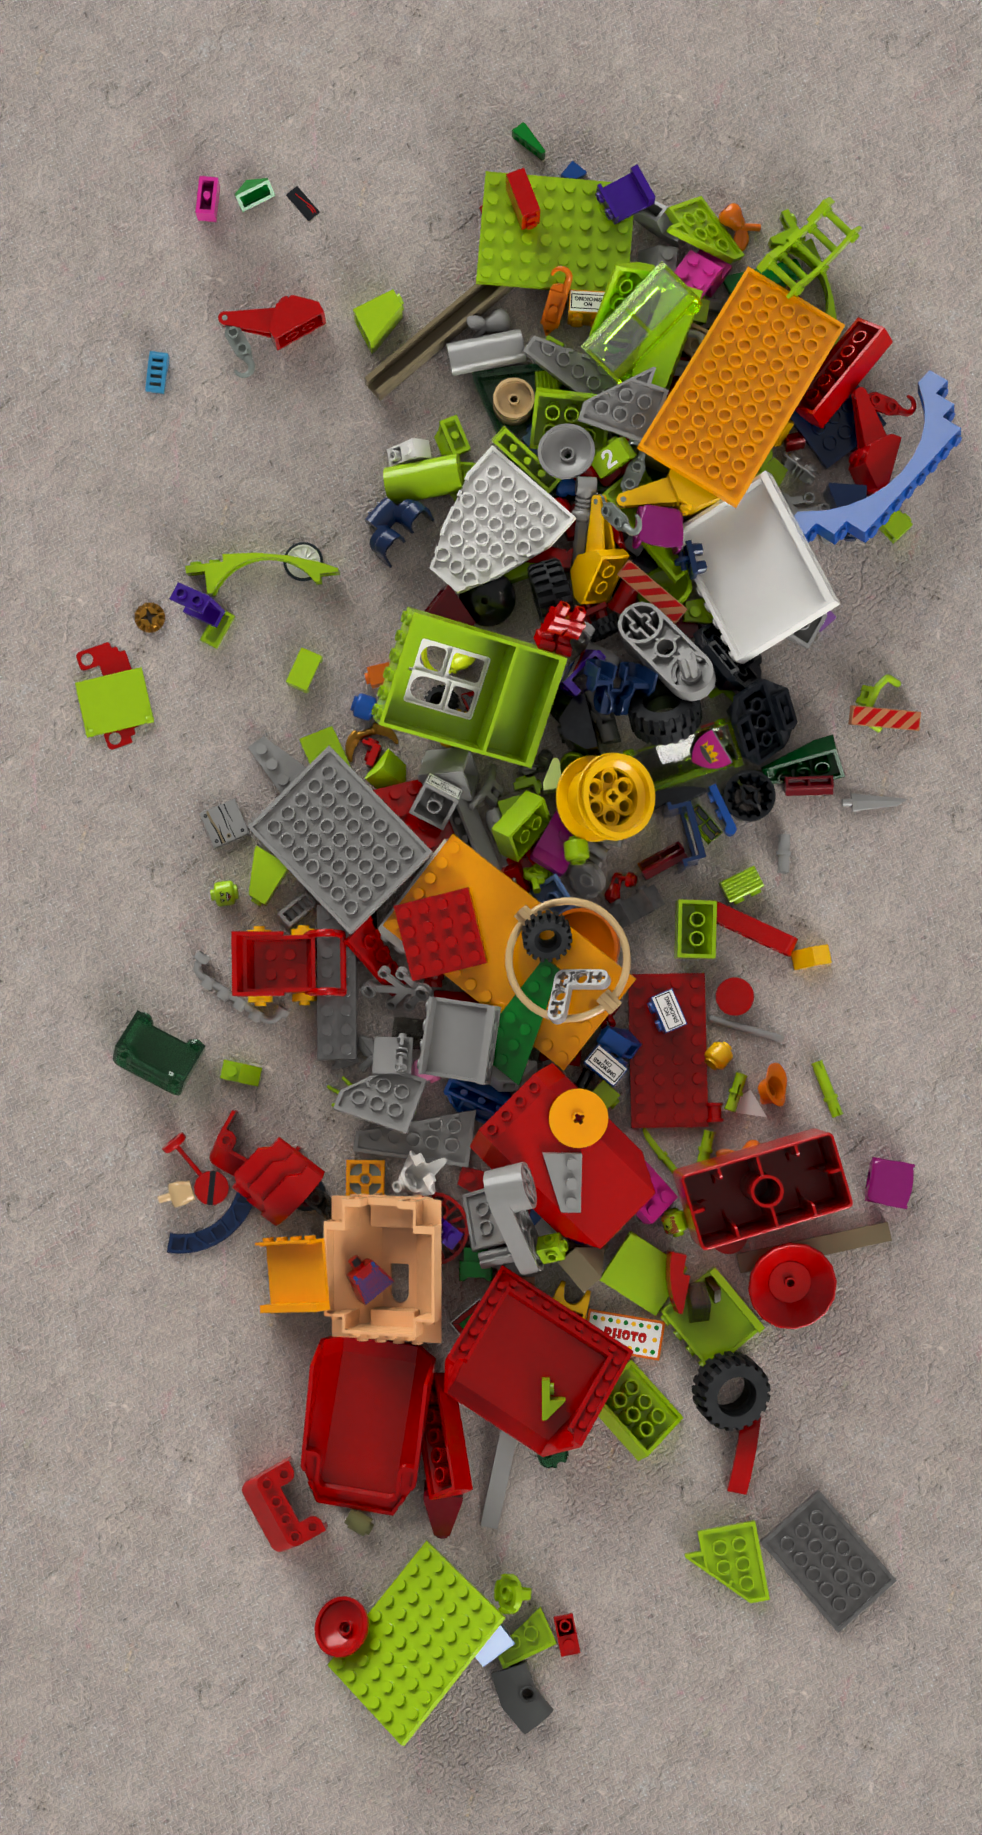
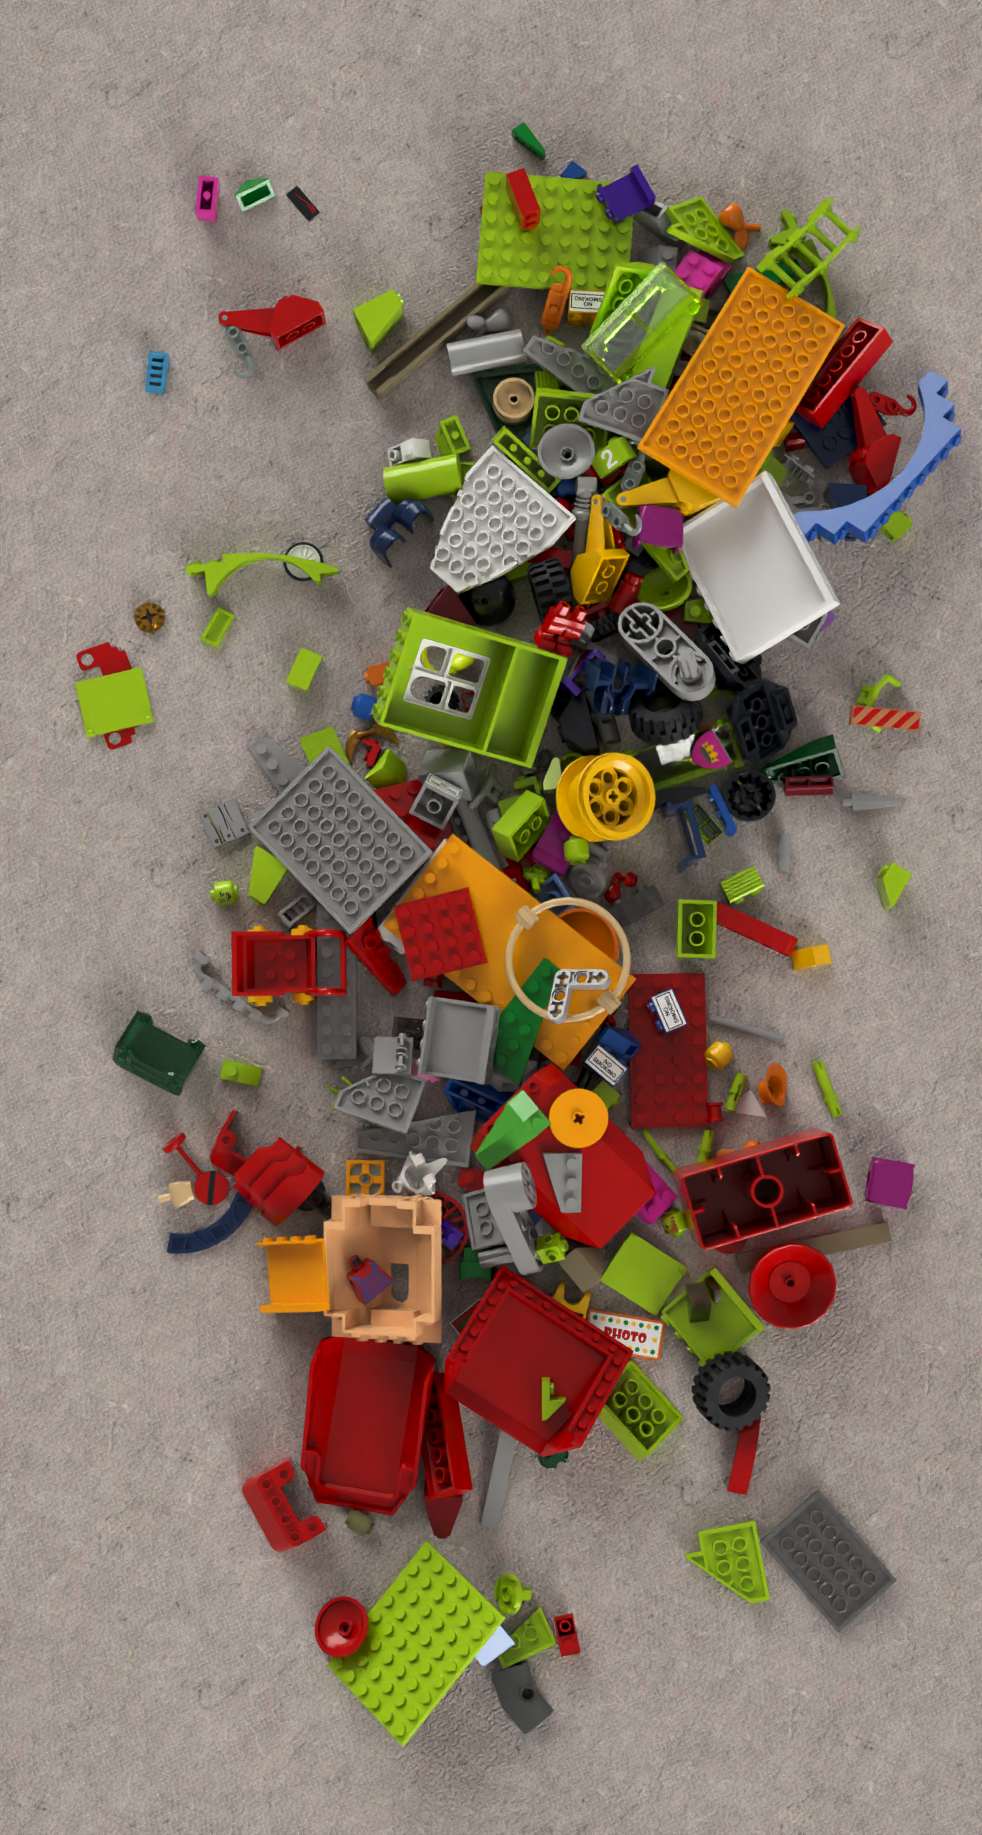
(198, 604): dark purple panel -> none
(420, 990): light grey plant -> none
(513, 1129): none -> bright green wedge
(547, 948): black tyre -> none
(652, 591): tile -> none
(662, 860): dark red piece -> none
(677, 1280): red slope -> none
(688, 558): dark blue hips -> none
(734, 996): red piece -> none
(891, 883): none -> lime slope

